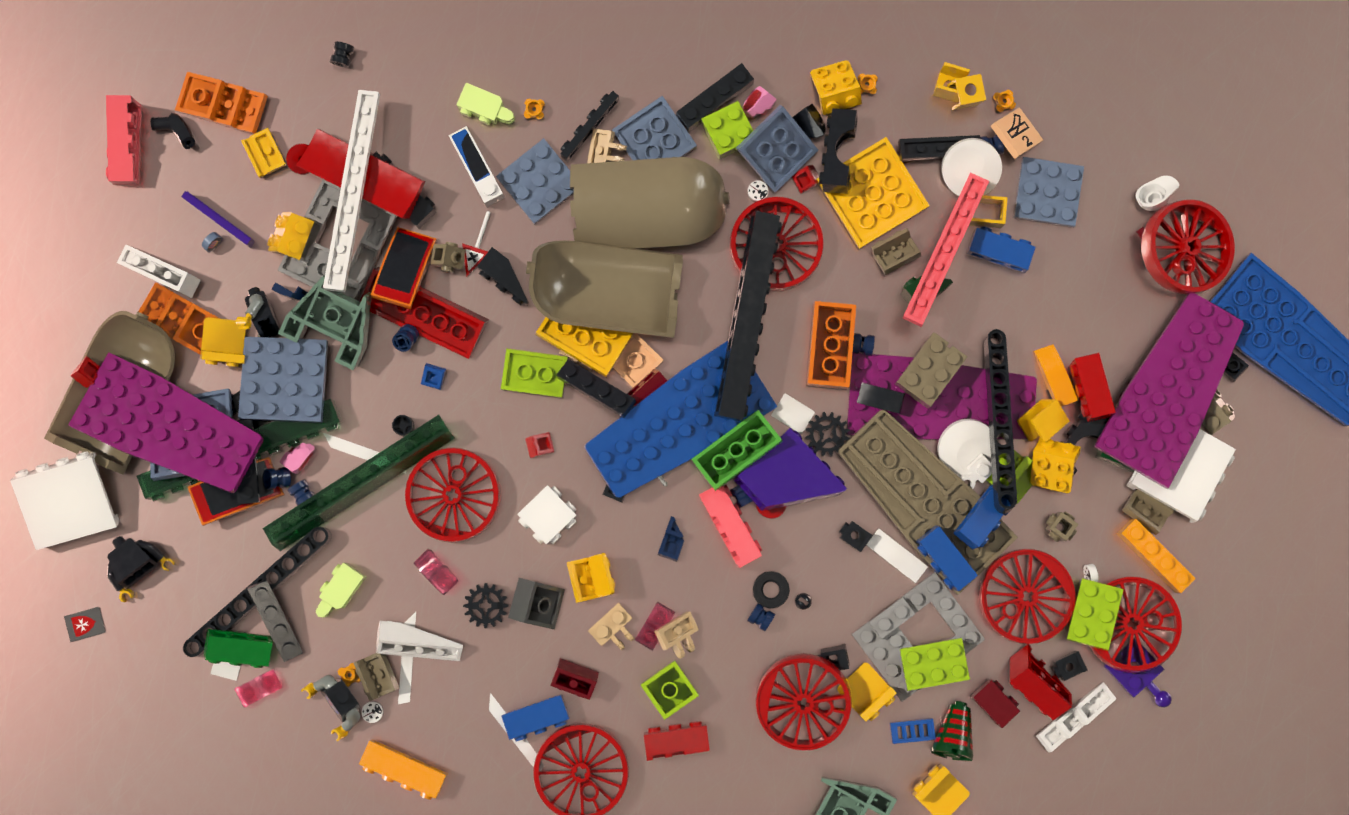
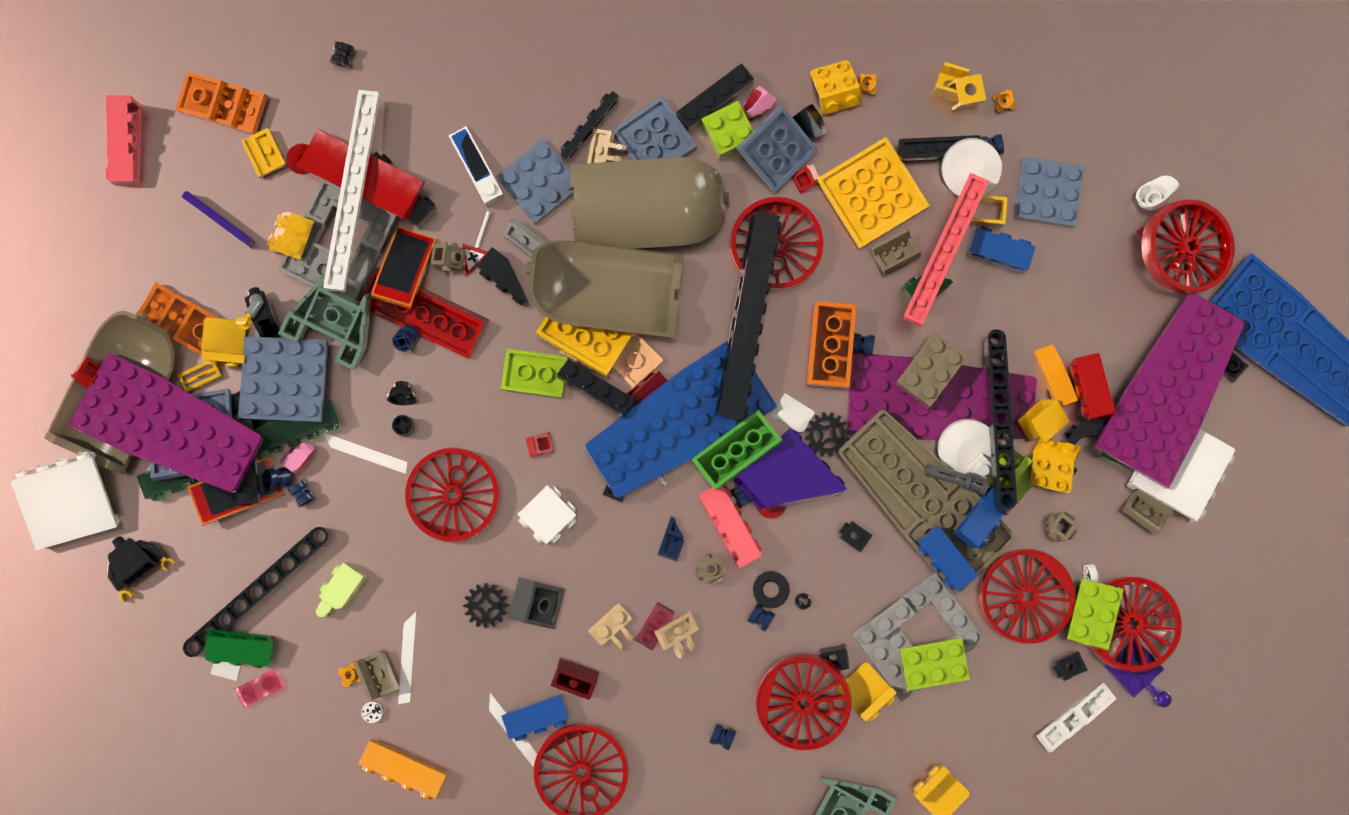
(84, 624): dark grey sticker -> none
(159, 271): white slope -> none
(177, 125): black arm -> none
(211, 241): sand blue tile -> none
(216, 368): none -> yellow tile
(275, 620): plate -> none
(297, 295): dark blue slope -> none
(339, 699): torso -> none
(358, 483): clear green brick -> none
(401, 394): none -> black piece
(405, 640): white slope -> none
(433, 376): blue tile -> none
(435, 572): clear pink slope -> none
(483, 105): yellowish green hinge -> none
(522, 236): none -> light grey plate
(538, 104): light orange plate -> none
(591, 577): yellow bracket -> none
(669, 689): lime brick -> none
(676, 740): red wedge -> none
(719, 565): none -> dark tan brick
(722, 737): none -> dark blue wheel
(757, 190): white tile -> none
(842, 128): black arch -> none
(881, 398): black slope -> none
(897, 555): white tile -> none
(930, 727): blue slope -> none
(955, 734): dark green cone -> none
(966, 483): none -> dark grey pin
(996, 703): dark red brick -> none
(1016, 133): light nougat tile -> none
(1038, 685): red wedge -> none
(1155, 555): light orange brick -> none
(1218, 414): dark tan bracket -> none

